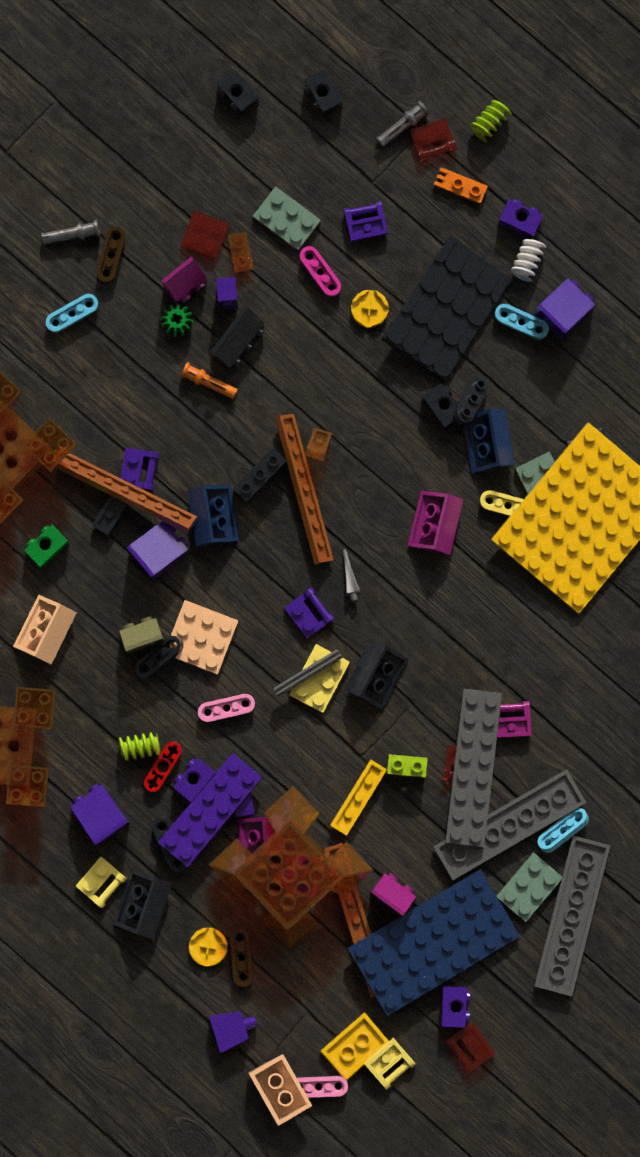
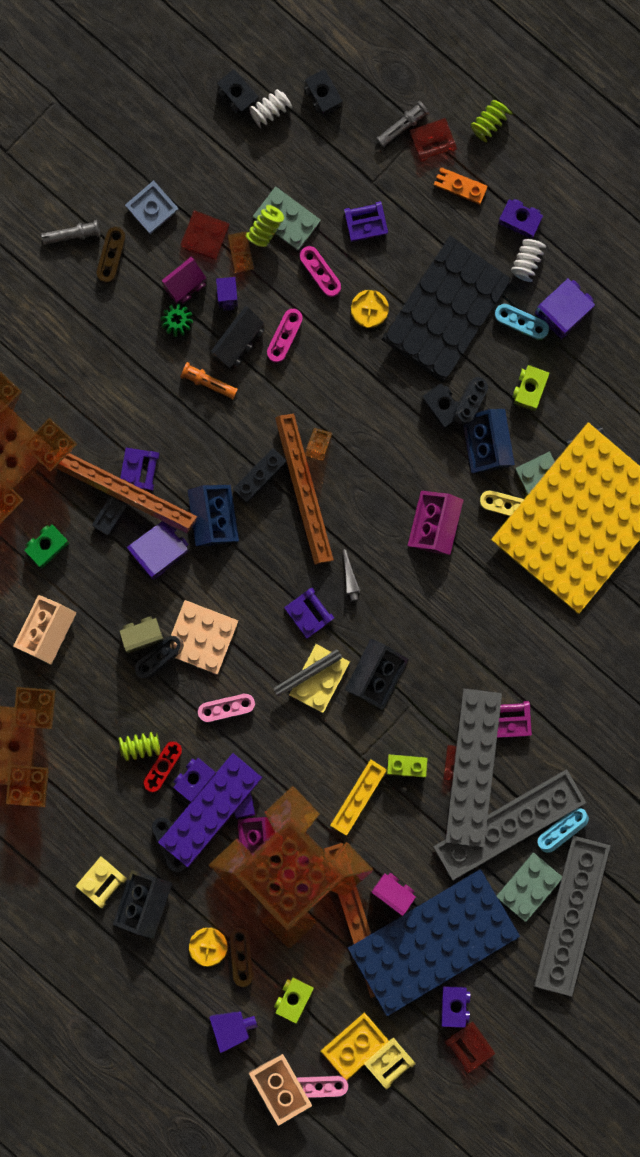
(78, 306): medium azure plate -> none
(99, 814): dark purple slope -> none
(151, 207): none -> sand blue plate
(266, 226): none -> lime piece
(269, 107): none -> white piece
(284, 327): none -> dark pink plate
(289, 1011): none -> lime brick
(538, 379): none -> lime brick

